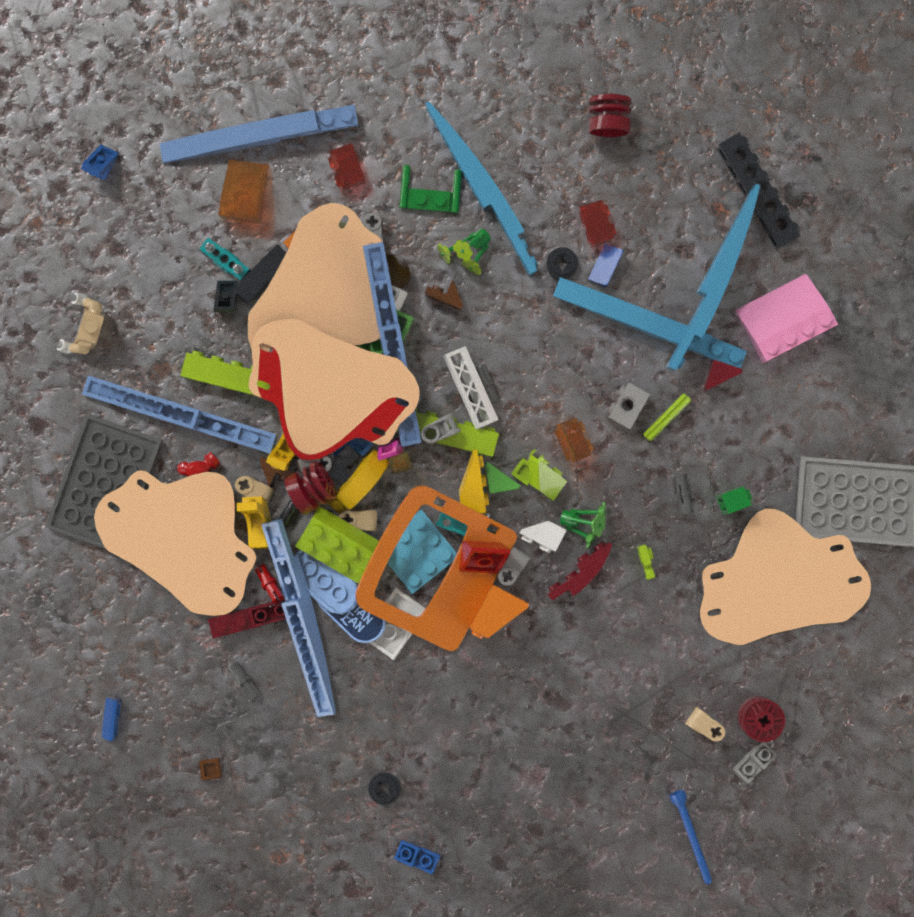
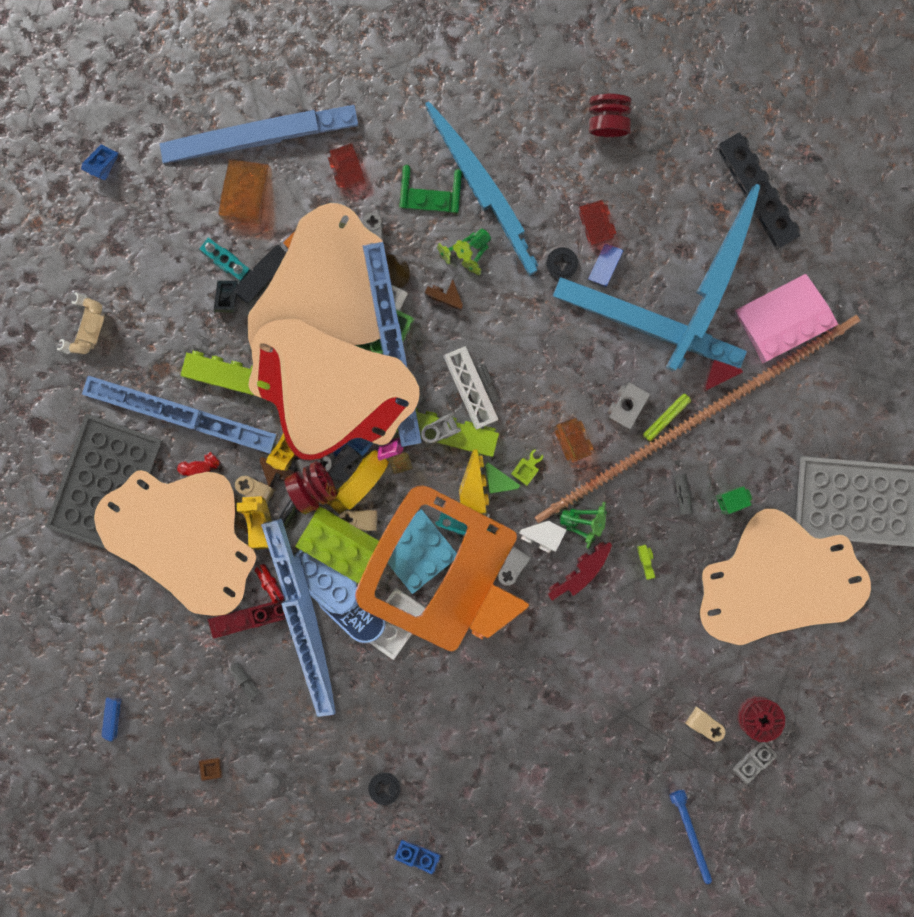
(483, 557): red slope -> none
(545, 479): lime slope -> none
(761, 378): none -> nougat hose

